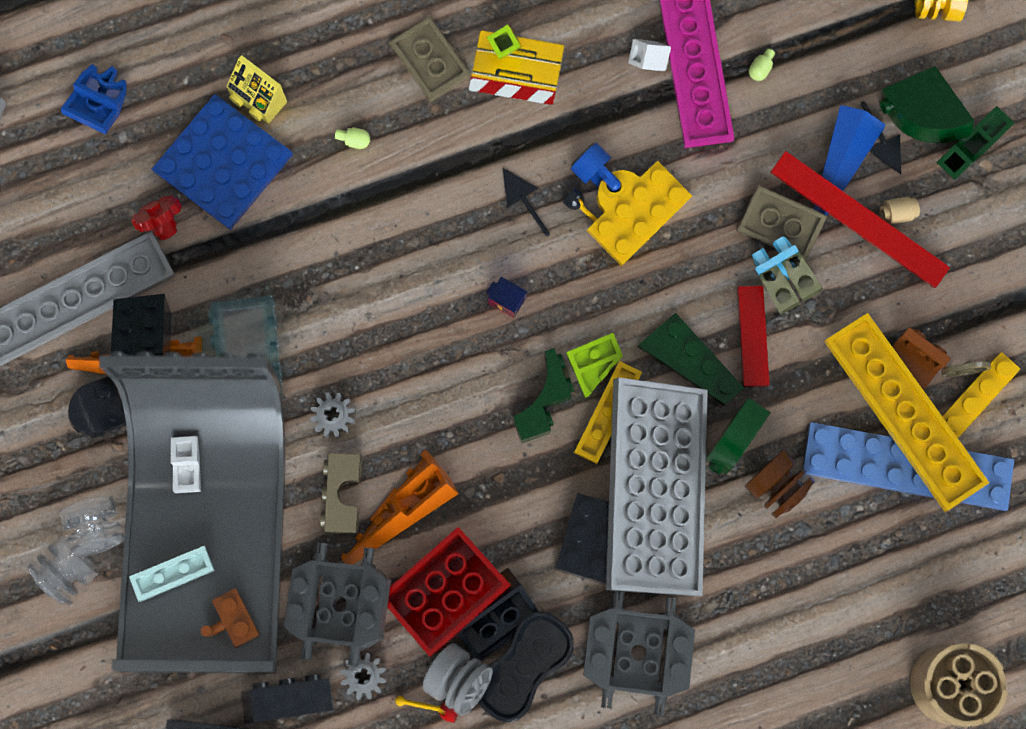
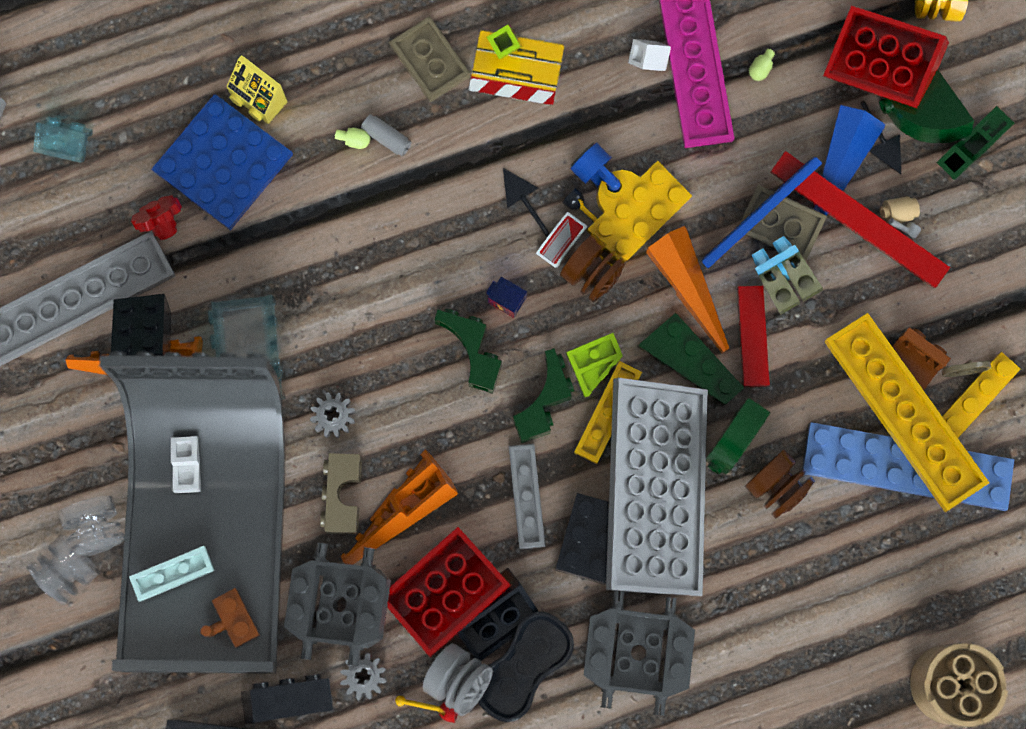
(61, 139): none -> clear light blue bracket
(96, 99): blue plate -> none
(96, 408): black slope -> none
(386, 135): none -> light grey piece
(471, 333): none -> dark green arch
(526, 496): none -> light grey tile
(562, 239): none -> slope
(593, 268): none -> reddish brown wheel
(679, 264): none -> orange wedge
(761, 211): none -> blue tile
(886, 56): none -> red slope
(910, 230): none -> light grey hand

